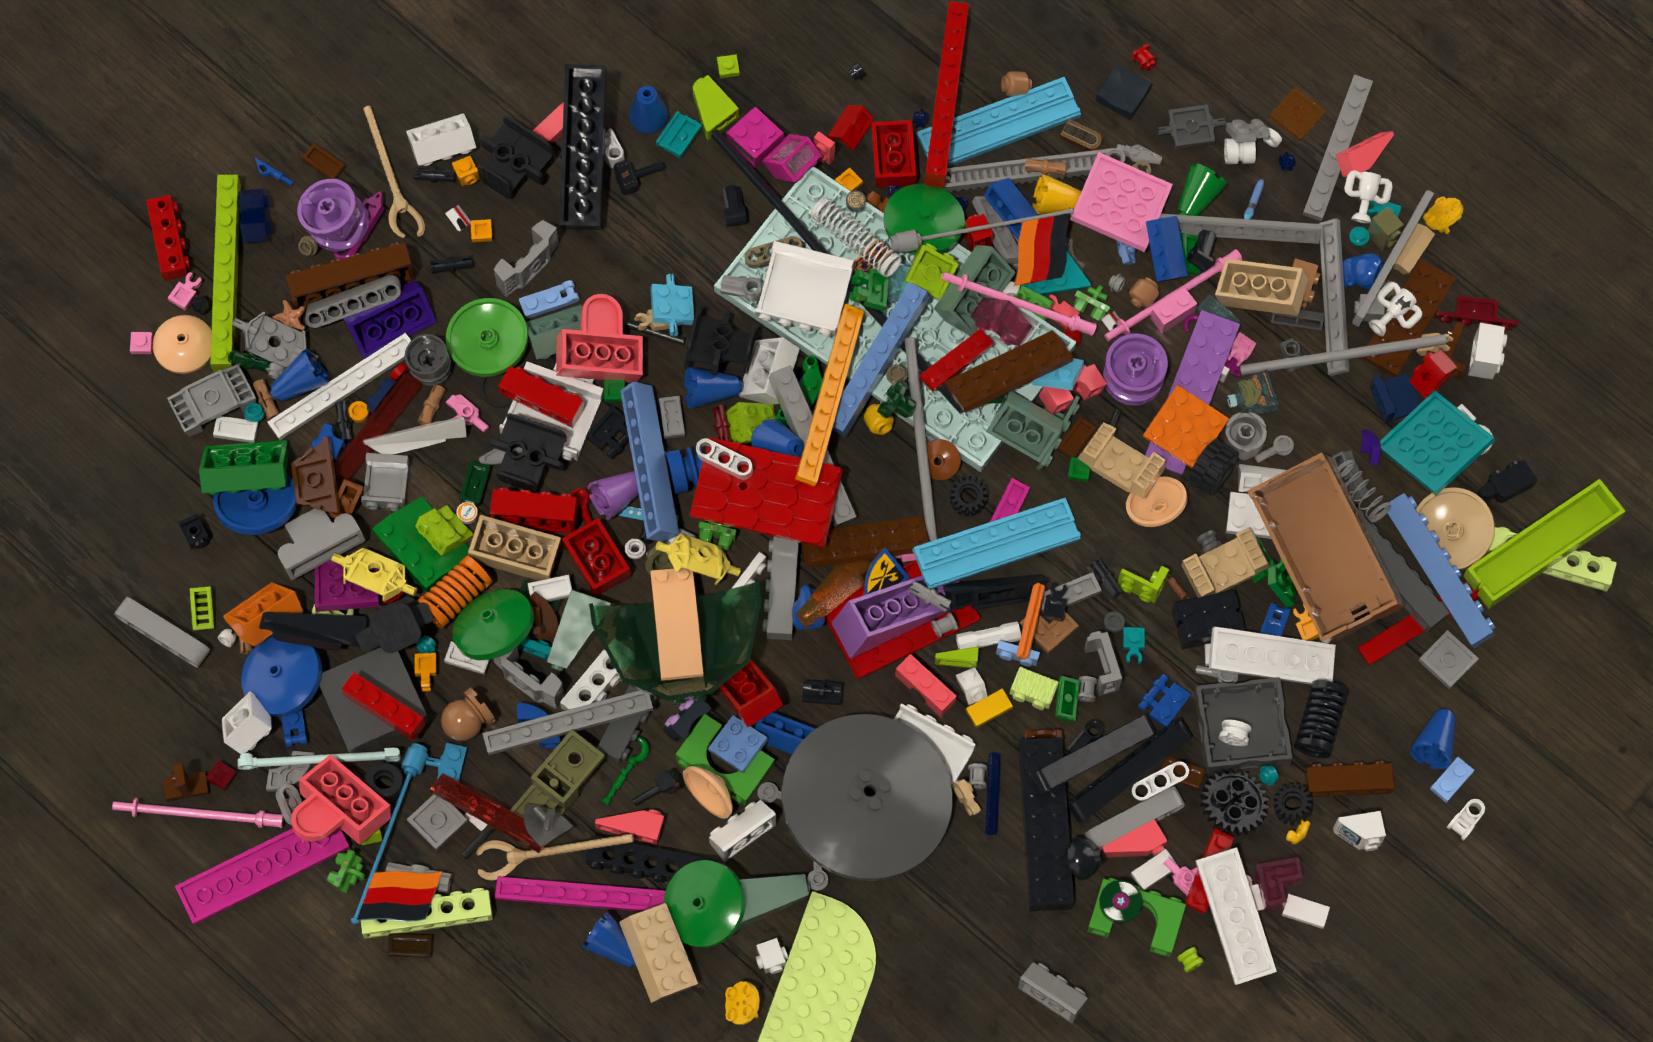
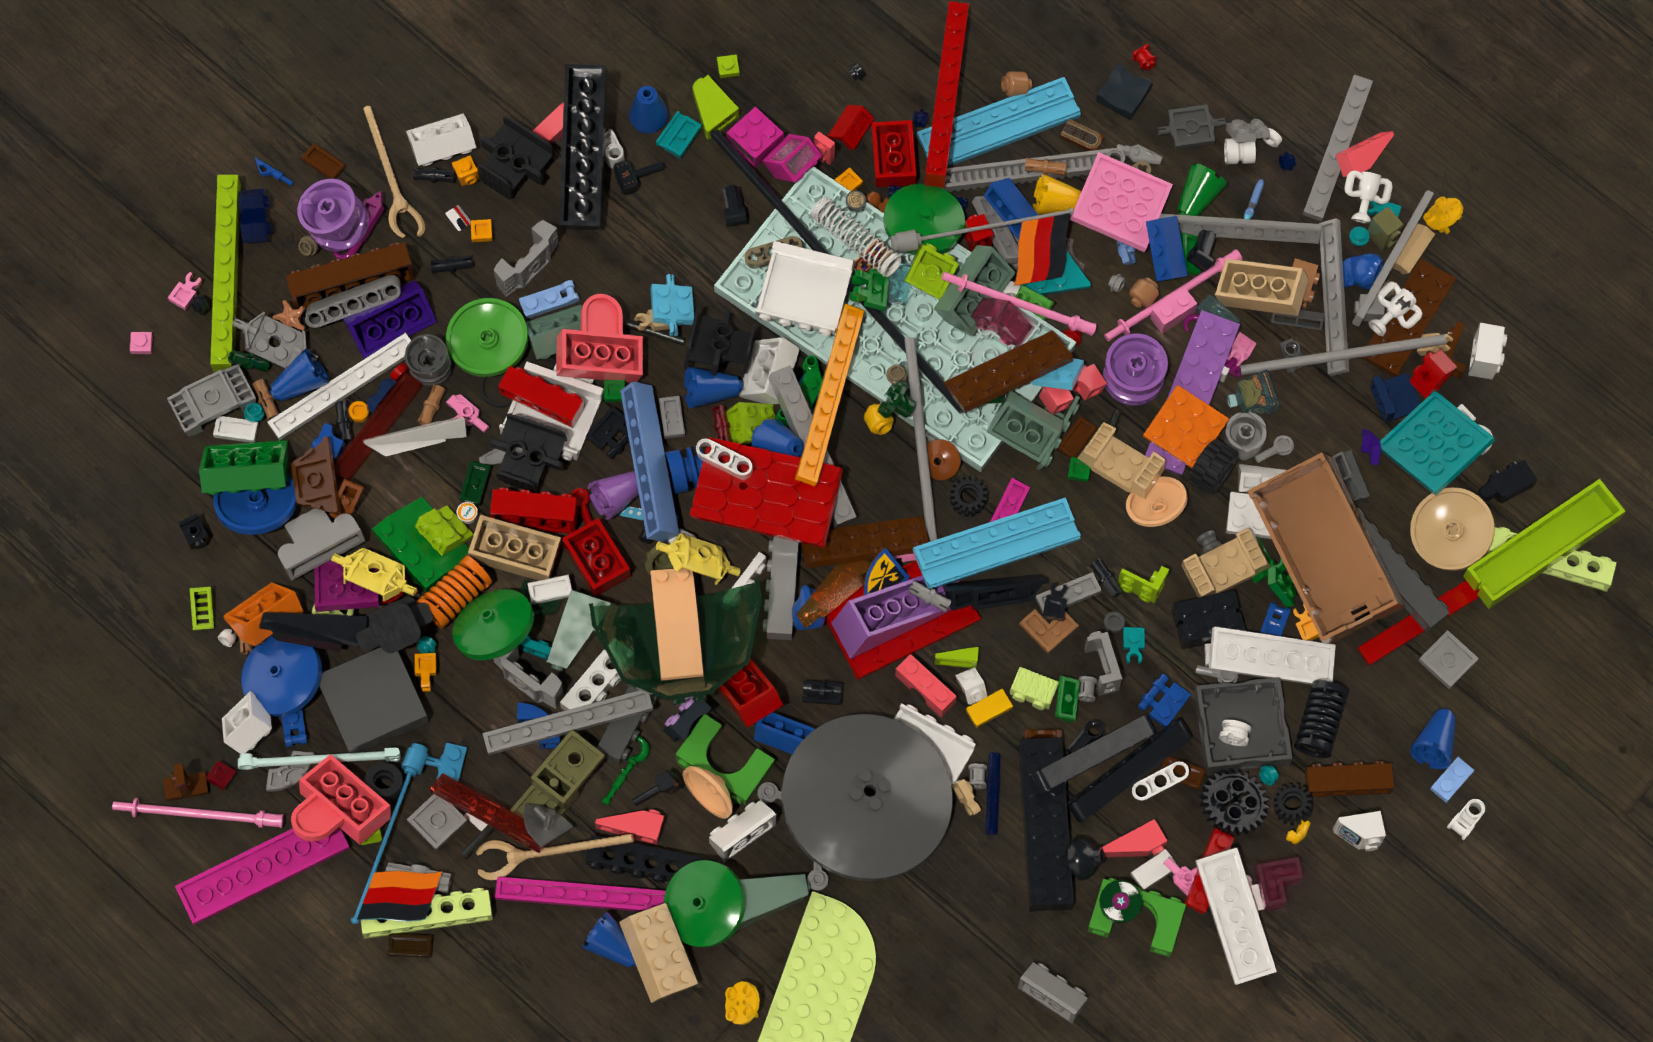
(162, 632): light grey beam -> none
(167, 237): red brick -> none
(184, 355): light nougat dish -> none
(274, 370): light grey plate -> none
(288, 805): light grey plate -> none
(348, 872): bright green hips -> none
(383, 706): red brick -> none
(385, 481): light grey panel -> none
(457, 659): white plate -> none
(464, 718): medium nougat tile -> none
(545, 620): reddish brown shield -> none
(635, 543): white plate -> none
(715, 530): bright green hips -> none
(737, 744): medium blue plate -> none
(739, 287): light grey piece -> none
(771, 956): white brick -> none
(879, 357): medium blue brick -> none
(944, 625): light grey bush -> none
(956, 360): red plate -> none
(1006, 632): white axle -> none
(1008, 652): light blue plate -> none
(1030, 621): orange axle -> none
(1063, 308): coral plate -> none
(1100, 308): bright green hips -> none
(1111, 321): sticker -> none
(1155, 808): light grey beam -> none
(1177, 588): nougat piece -> none
(1190, 959): lime wheel -> none
(1297, 114): clear orange plate -> none
(1305, 911): white tile -> none
(1372, 515): light grey piece -> none
(1439, 571): medium blue brick -> none
(1476, 311): dark red bracket -> none

